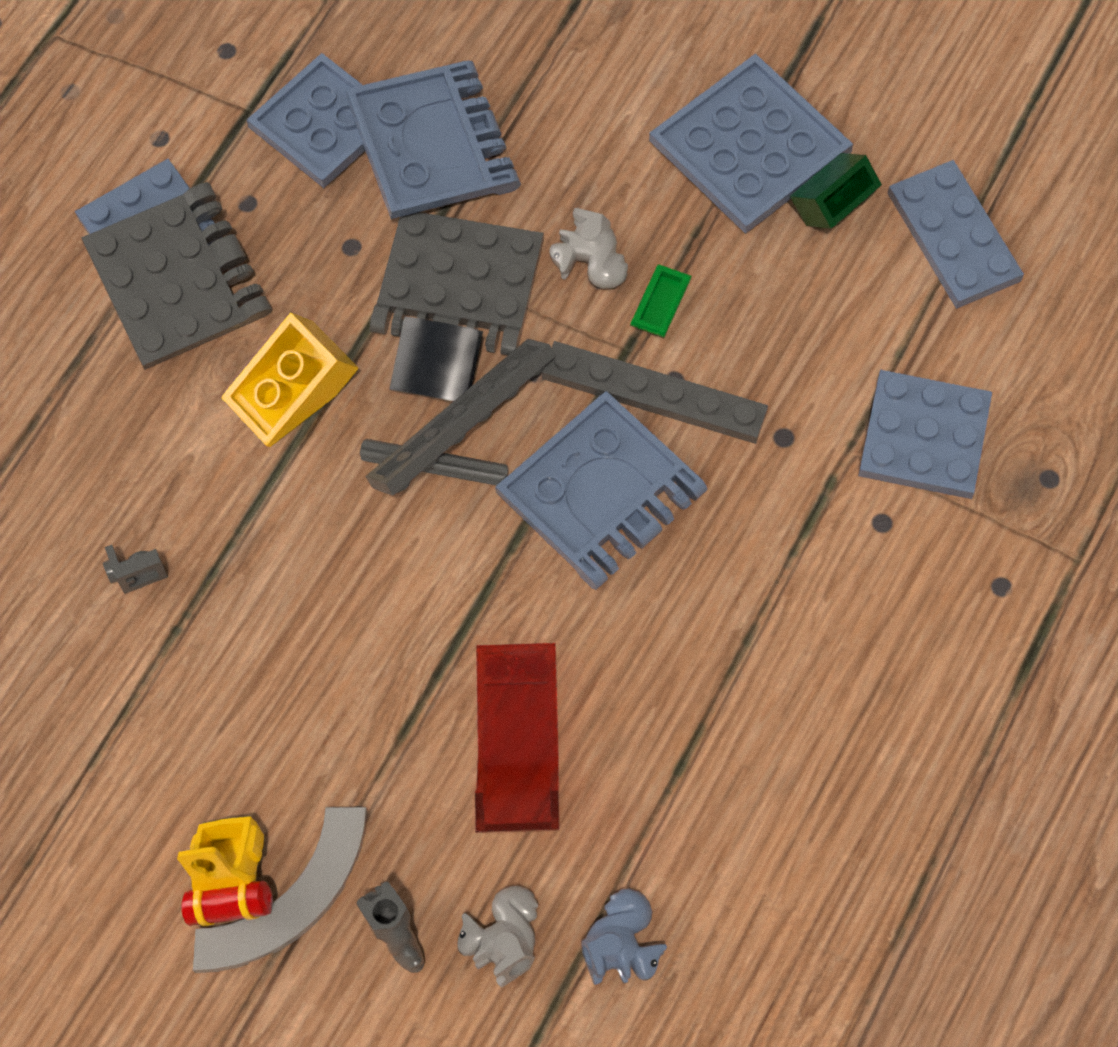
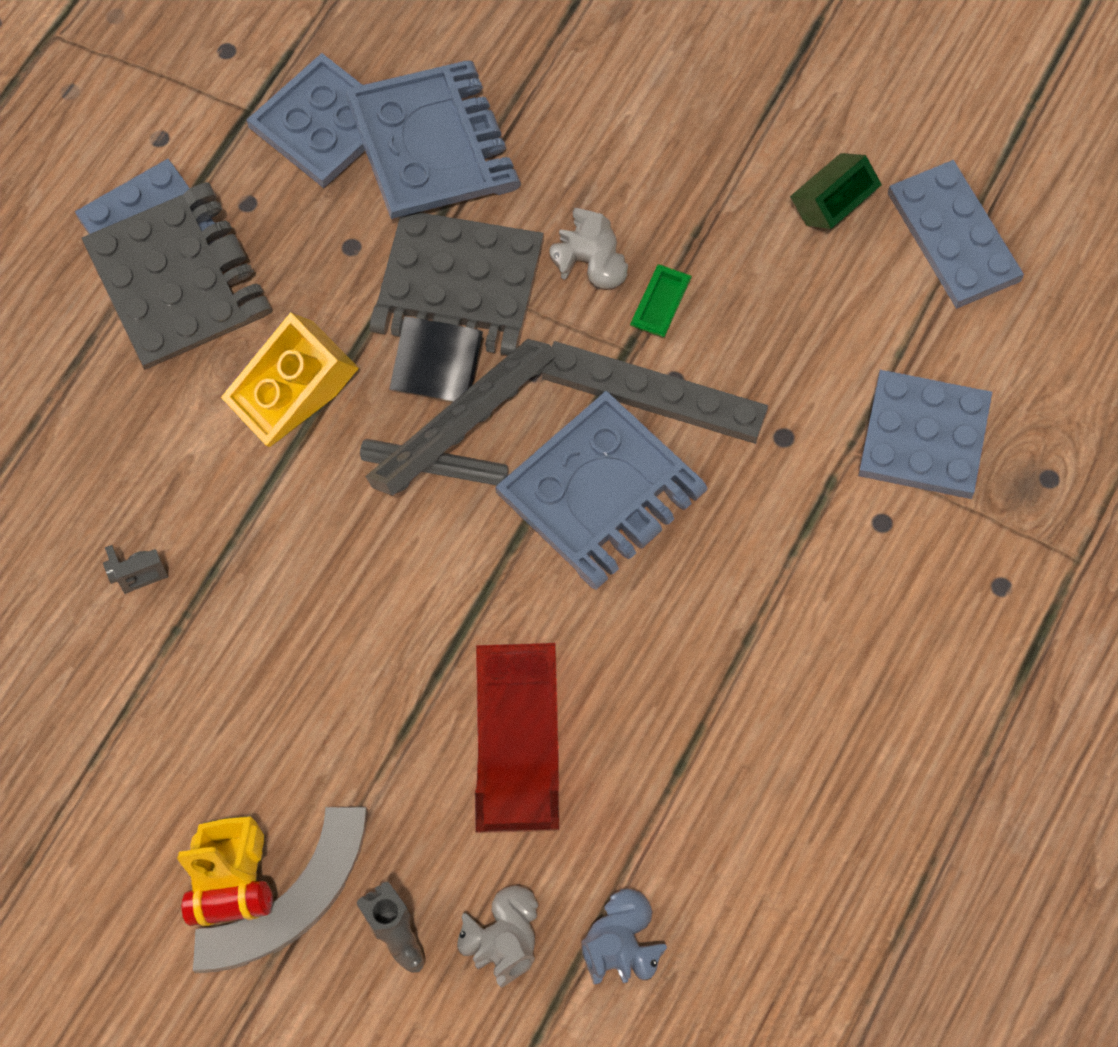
(749, 142): sand blue plate -> none

